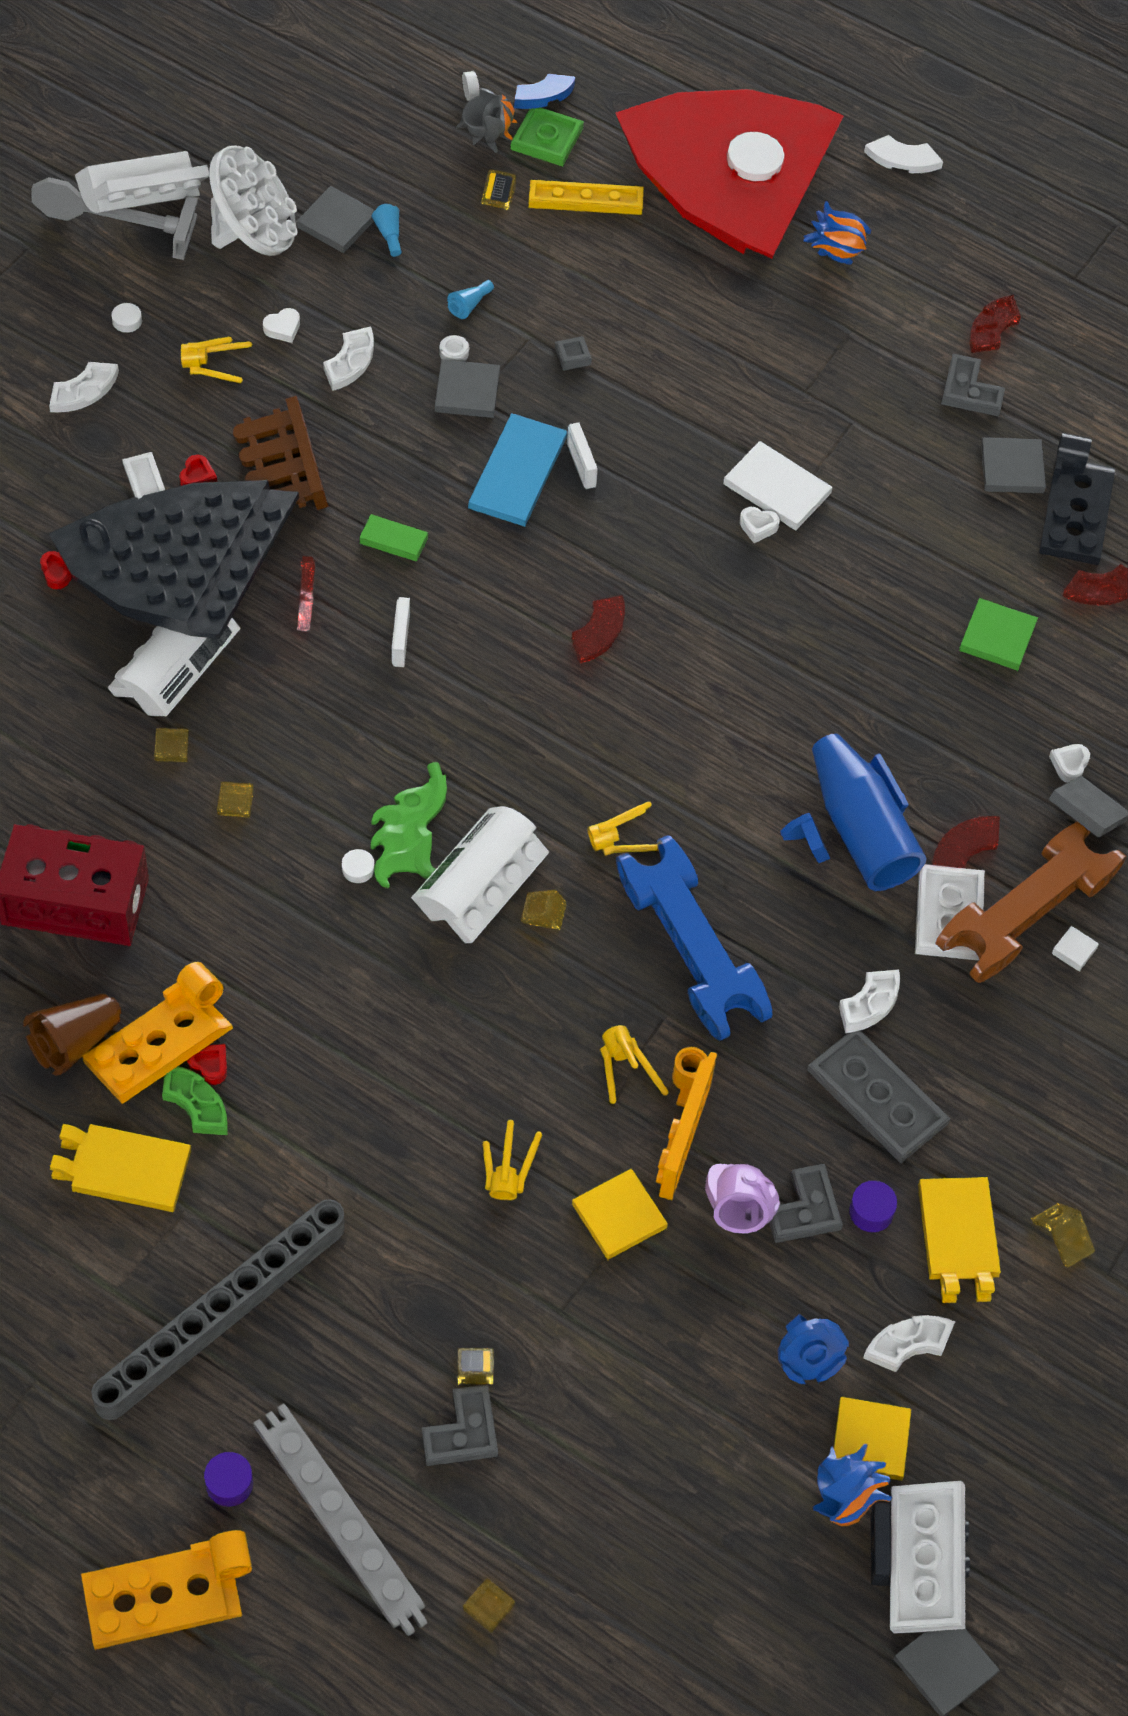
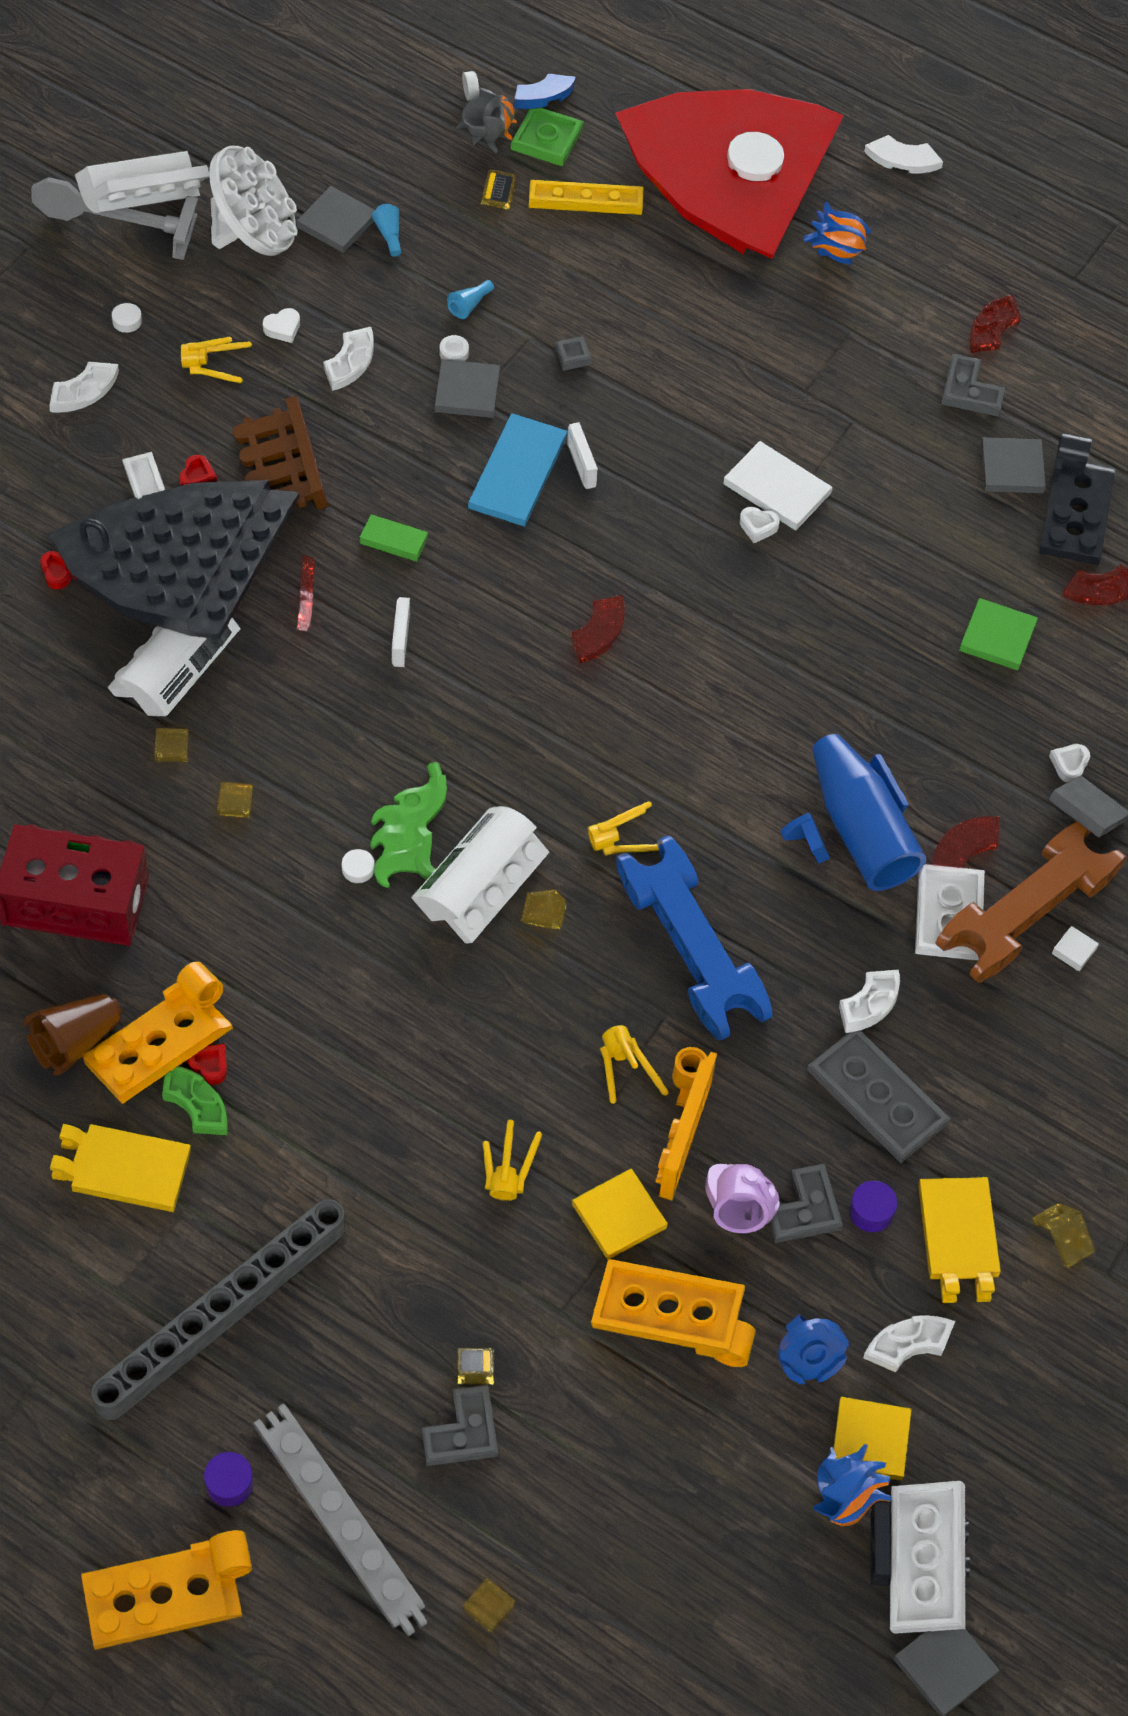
(715, 1337): none -> light orange hinge

